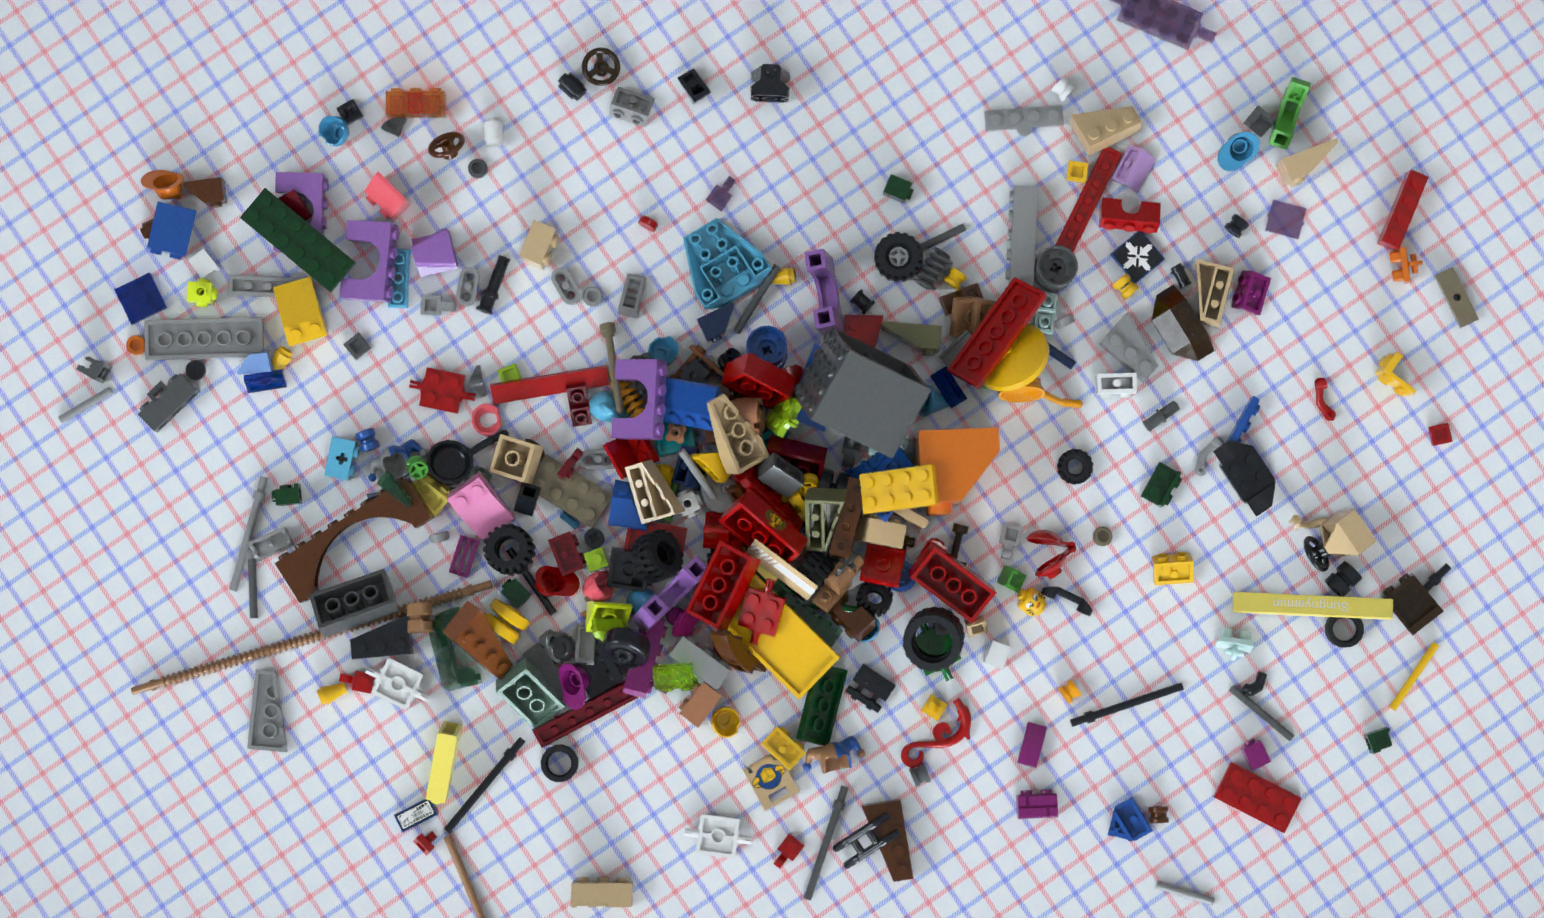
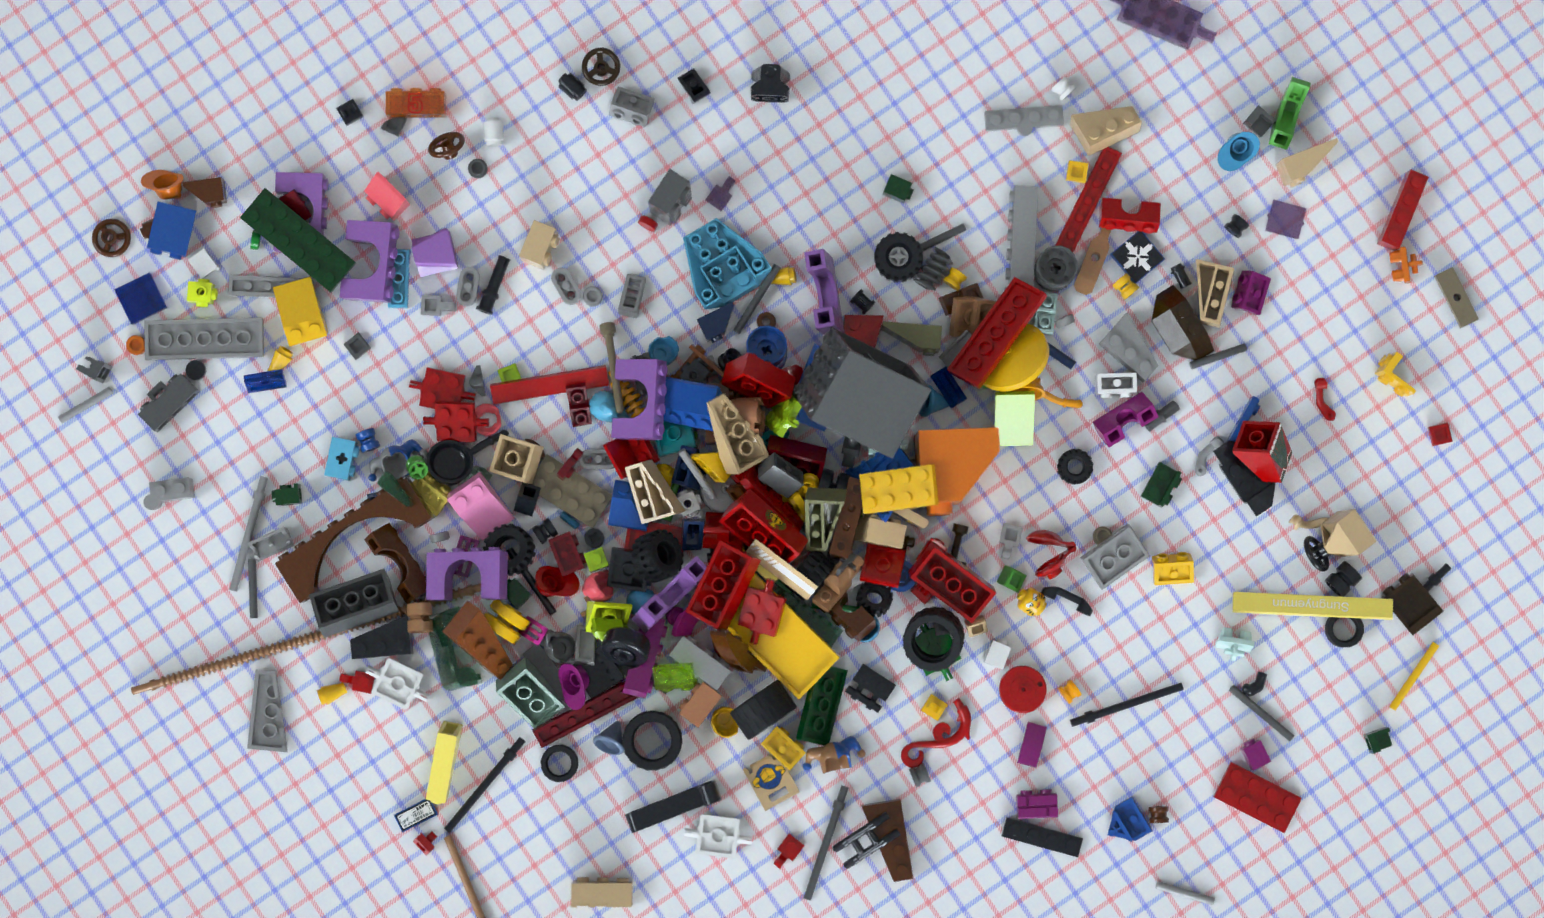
(104, 237): none -> reddish brown piece
(168, 491): none -> light grey hinge
(255, 240): none -> green tile
(256, 363): medium blue tile -> none
(333, 130): dark azure hair -> none
(387, 543): none -> reddish brown arch
(443, 564): none -> medium lavender arch
(456, 421): none -> red plate
(529, 628): none -> dark pink tile
(541, 533): none -> black wheel
(610, 739): none -> sand blue hat
(652, 764): none -> black tyre
(670, 197): none -> dark grey brick
(673, 806): none -> black beam
(679, 438): nougat plate -> none
(692, 534): none -> dark blue slope
(763, 709): none -> black tyre
(766, 315): none -> reddish brown plate
(922, 594): none -> red tile
(1015, 417): none -> tile
(1022, 689): none -> red wheel
(1042, 837): none -> black plate
(1091, 269): none -> medium nougat piece
(1115, 556): none -> light grey tile
(1133, 168): lavender panel -> none
(1136, 409): none -> magenta arch
(1218, 356): none -> dark grey bar
(1263, 449): none -> red slope

